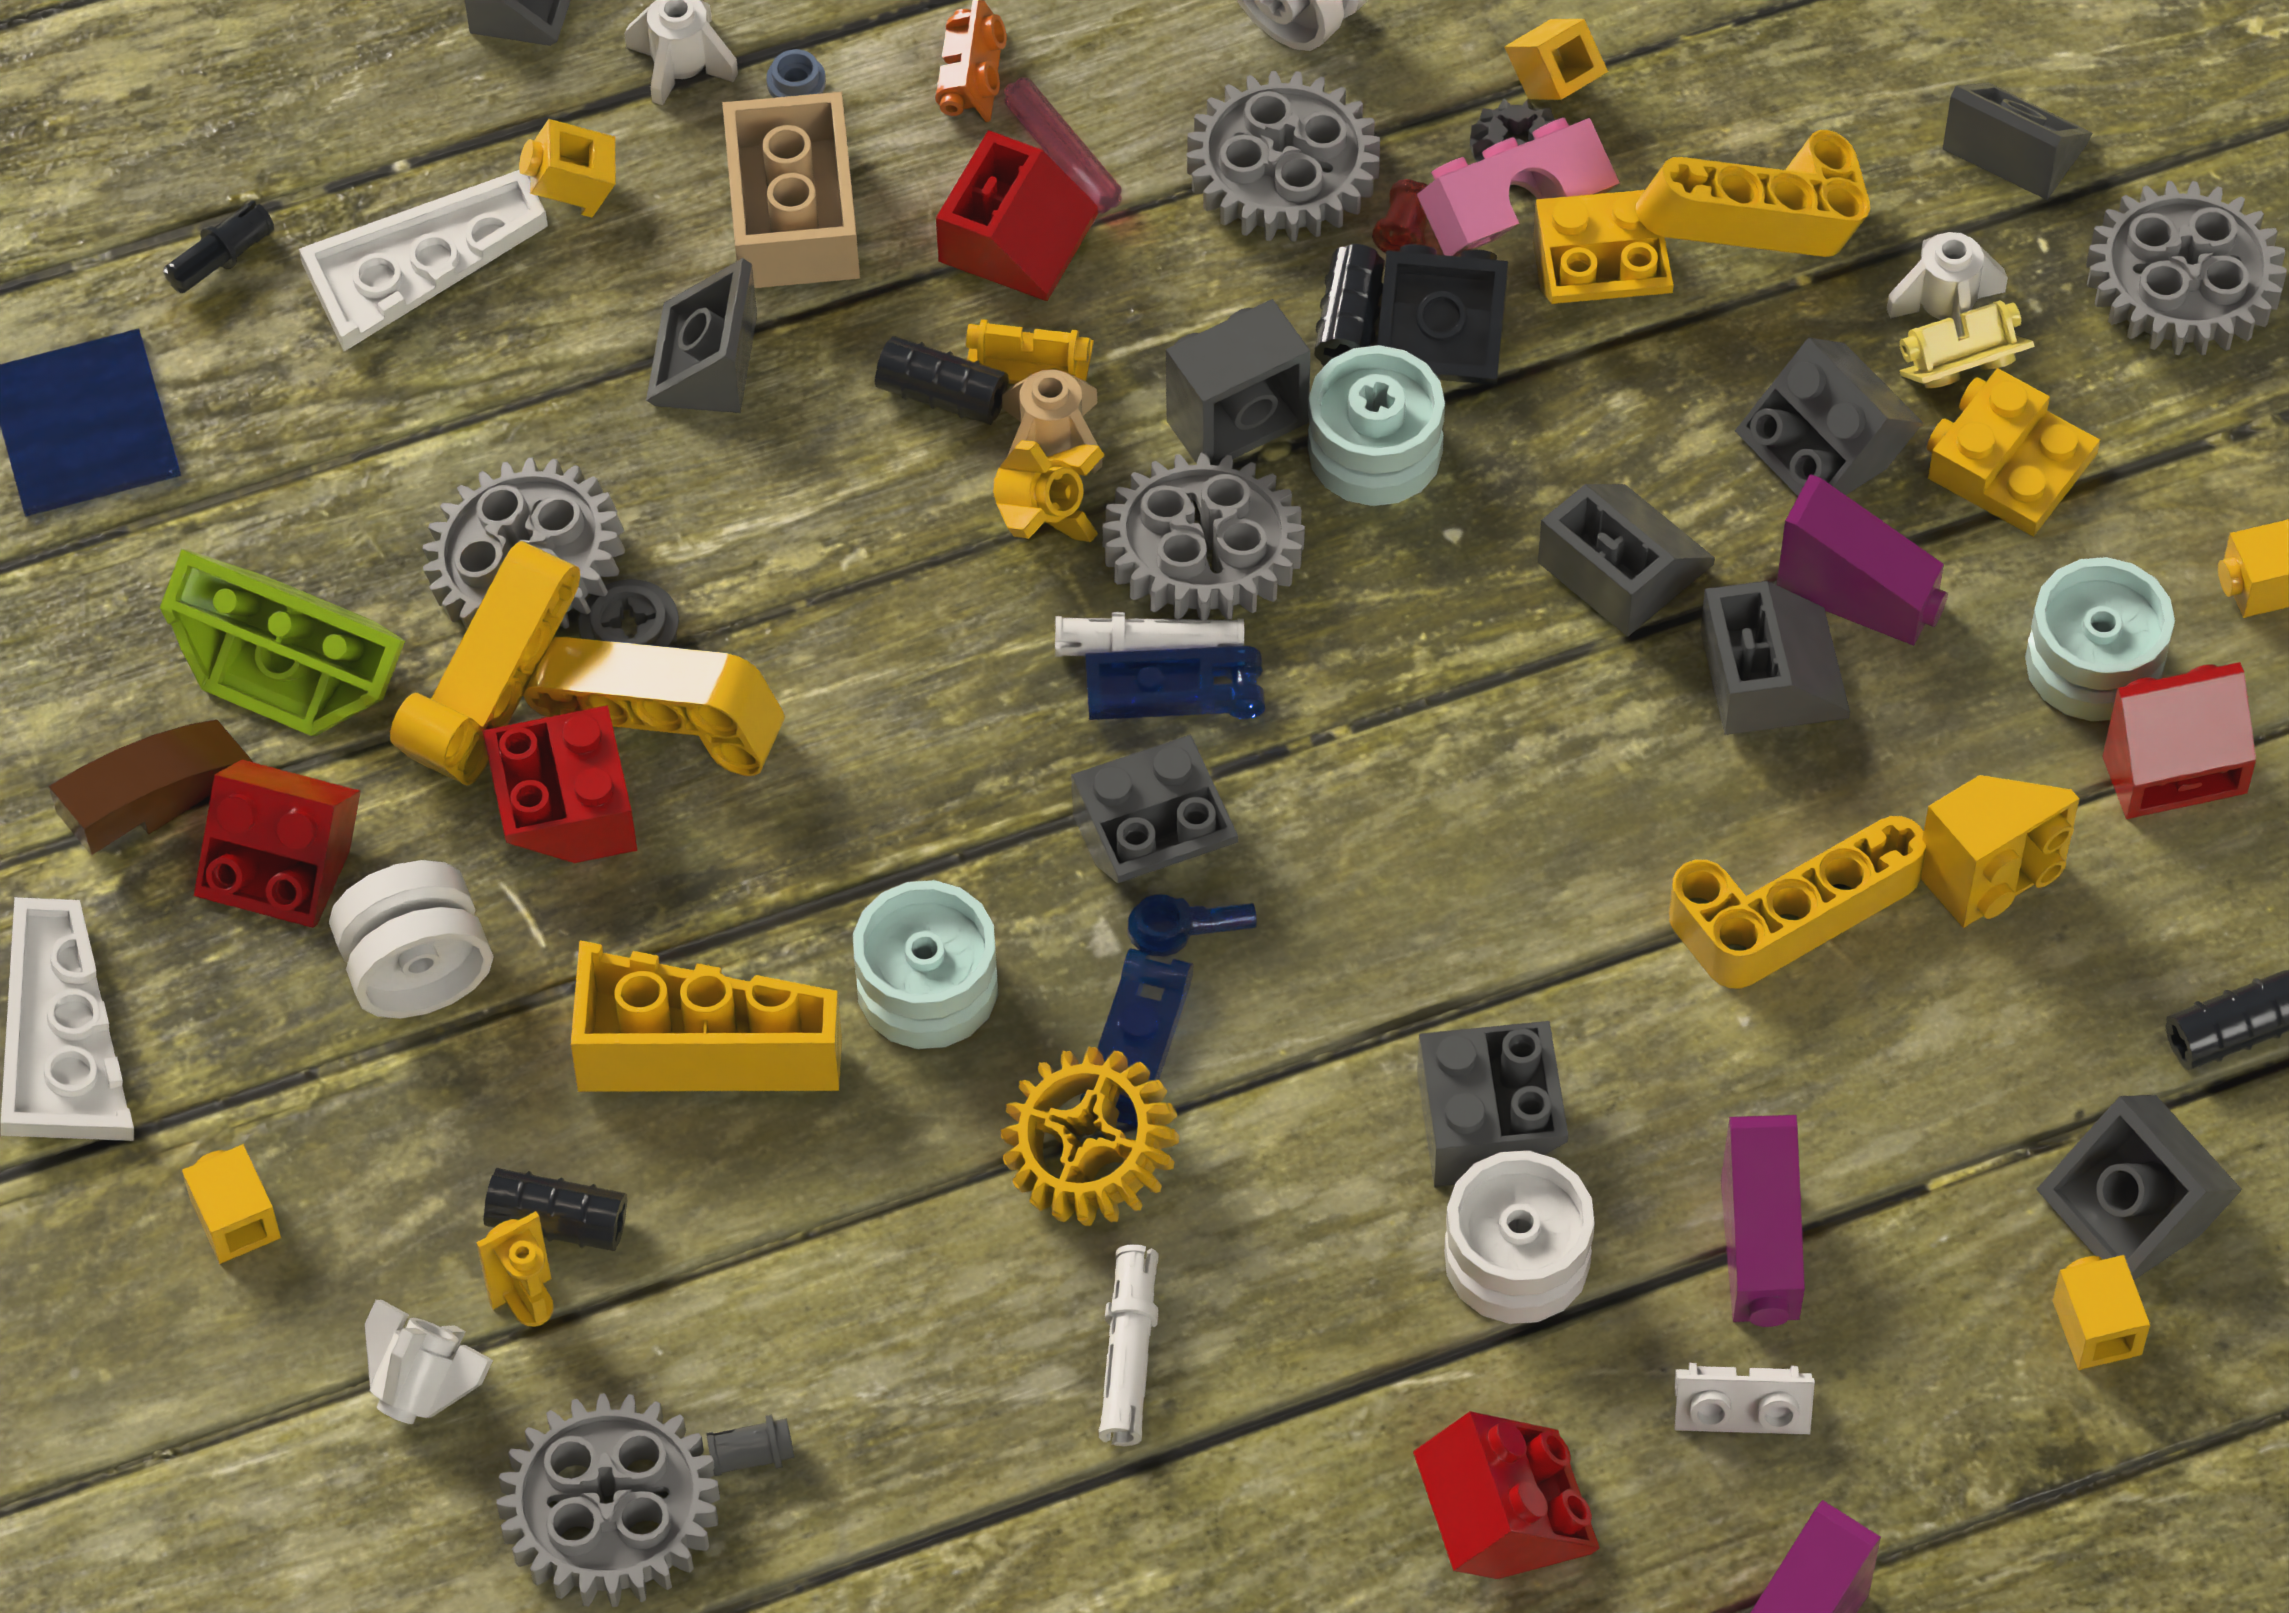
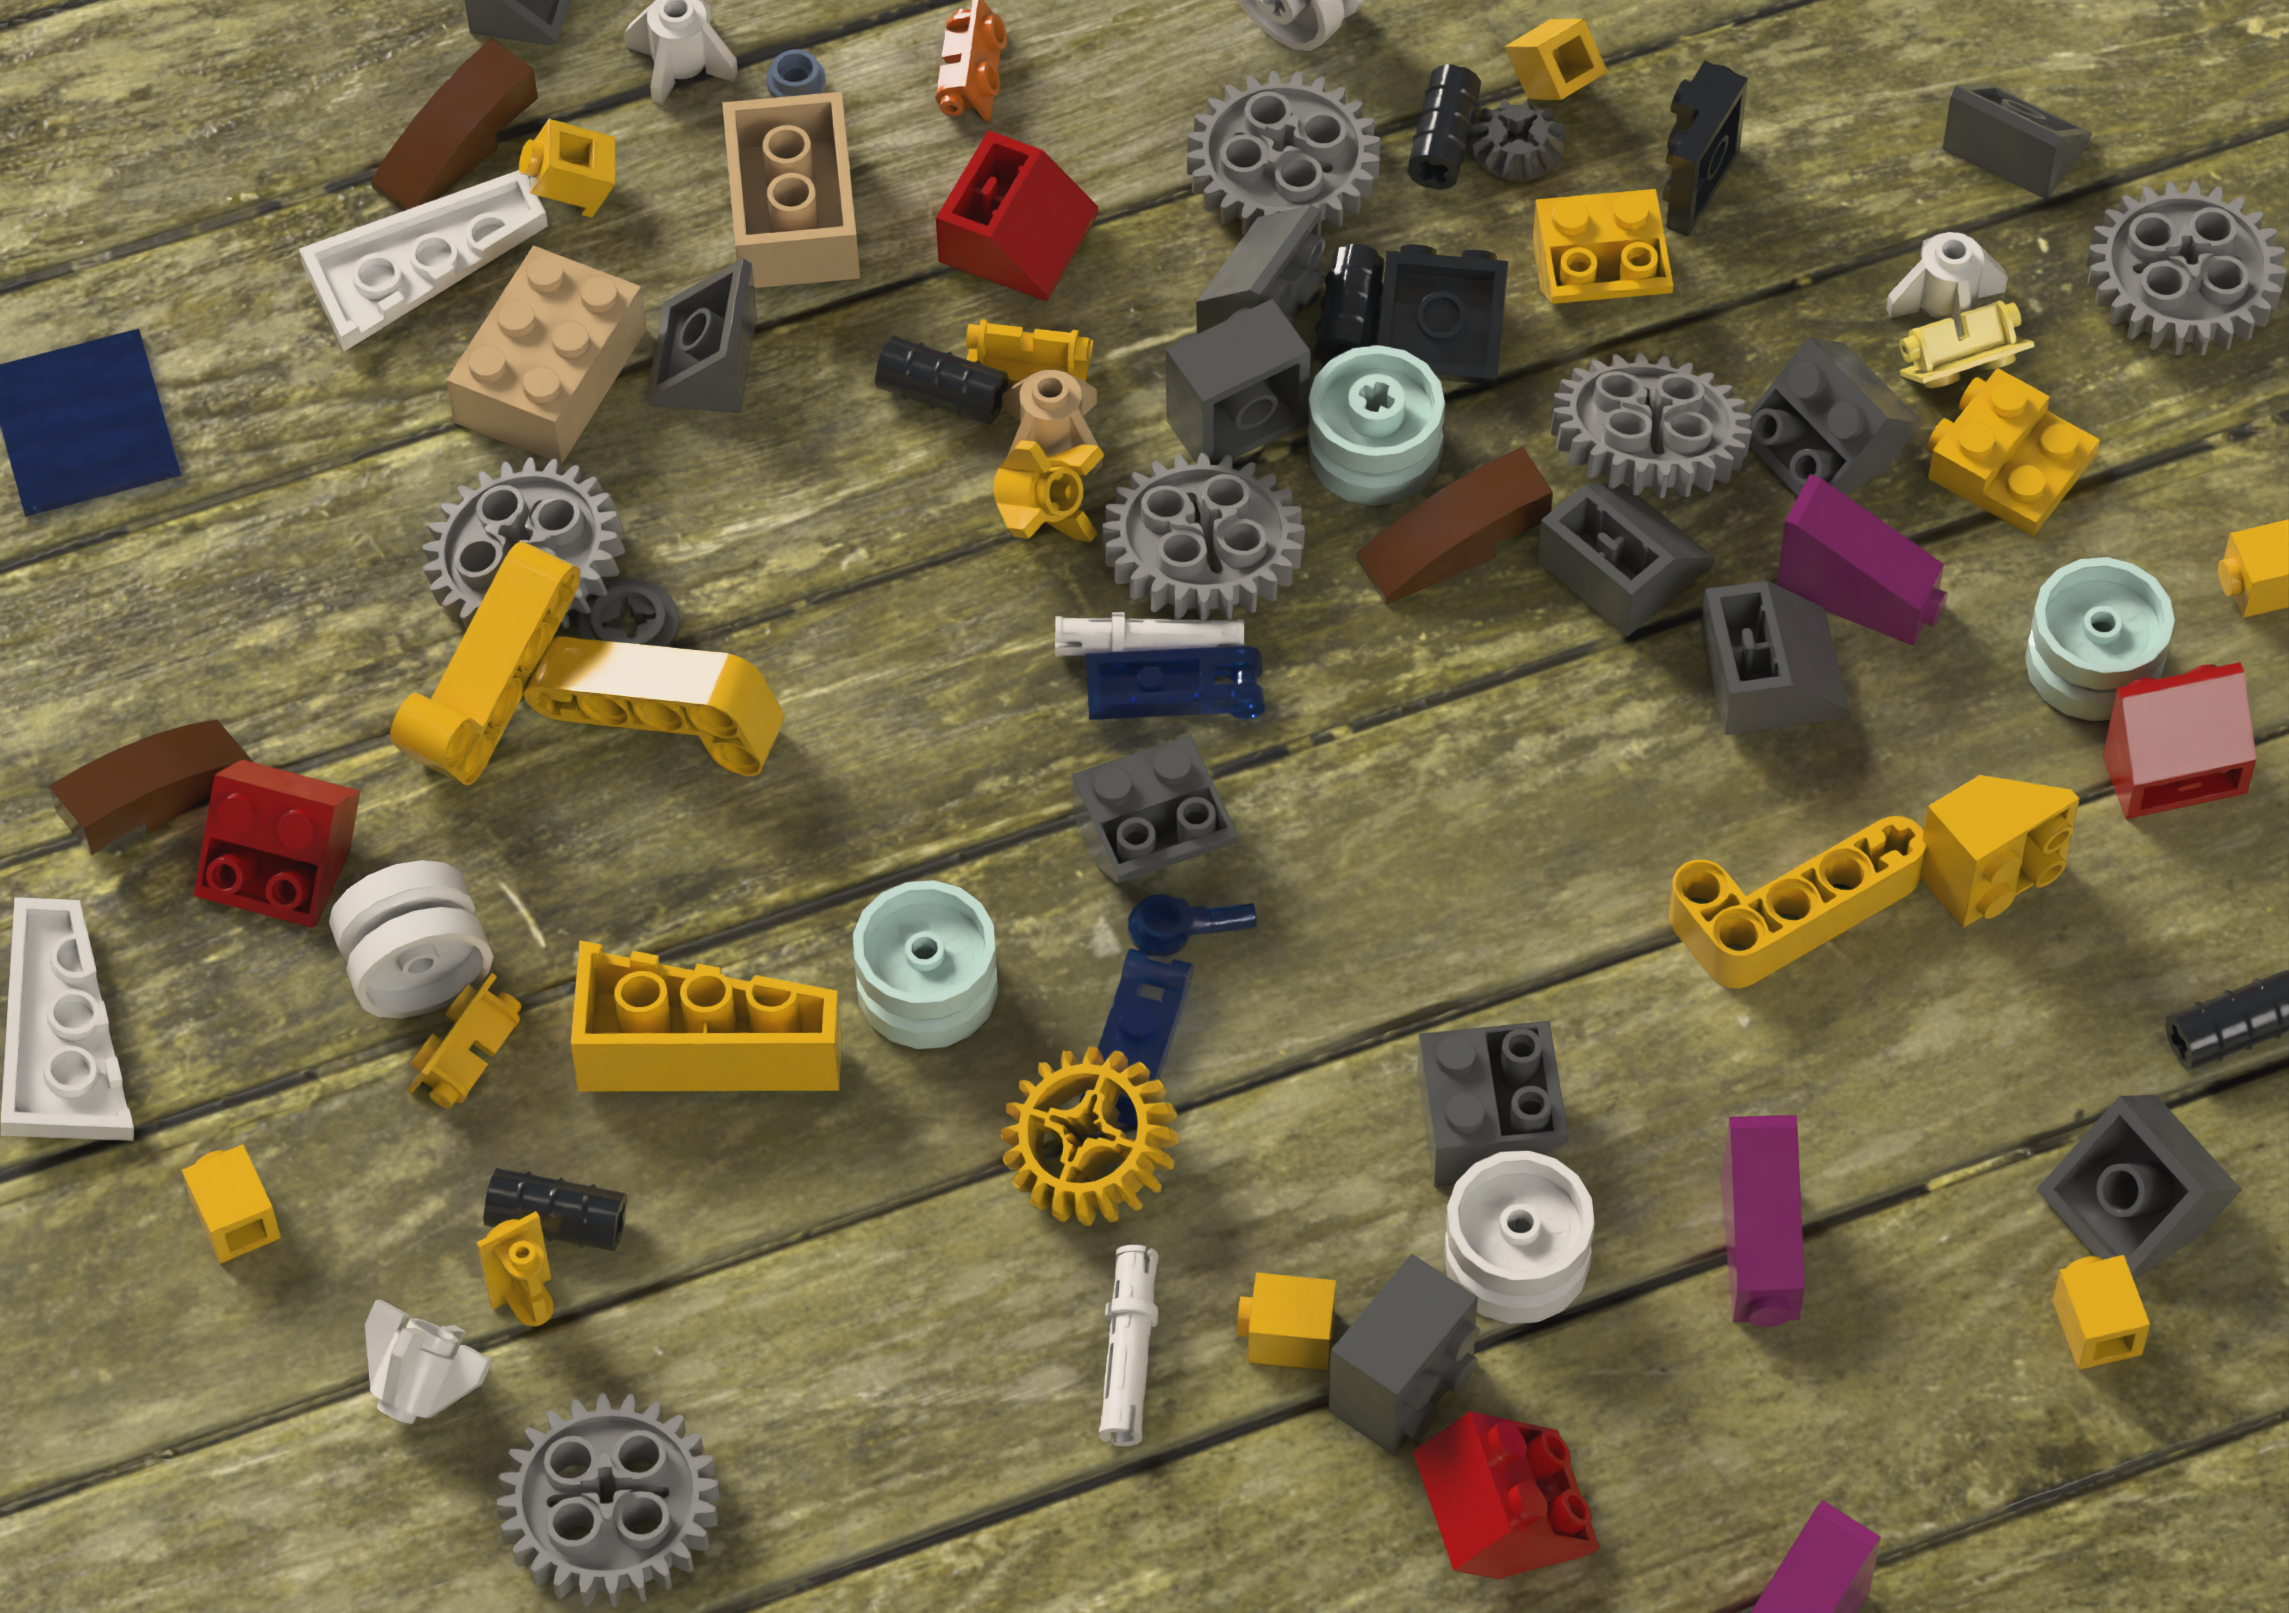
(219, 246): black axle -> none
(276, 645): lime wedge -> none
(448, 1062): none -> yellow hinge
(456, 127): none -> reddish brown slope
(547, 354): none -> tan brick
(562, 786): red slope -> none
(751, 1446): dark grey pin -> none
(1062, 143): clear pink axle -> none
(1271, 261): none -> dark grey slope
(1288, 1321): none -> yellow brick
(1403, 218): clear red bush -> none
(1404, 1355): none -> dark grey brick
(1444, 127): none -> black axle
(1457, 526): none -> reddish brown slope
(1472, 201): bright pink arch -> none
(1609, 427): none -> light grey gear
(1702, 141): none -> black plate
(1757, 1403): white hinge -> none
(1795, 210): yellow beam -> none

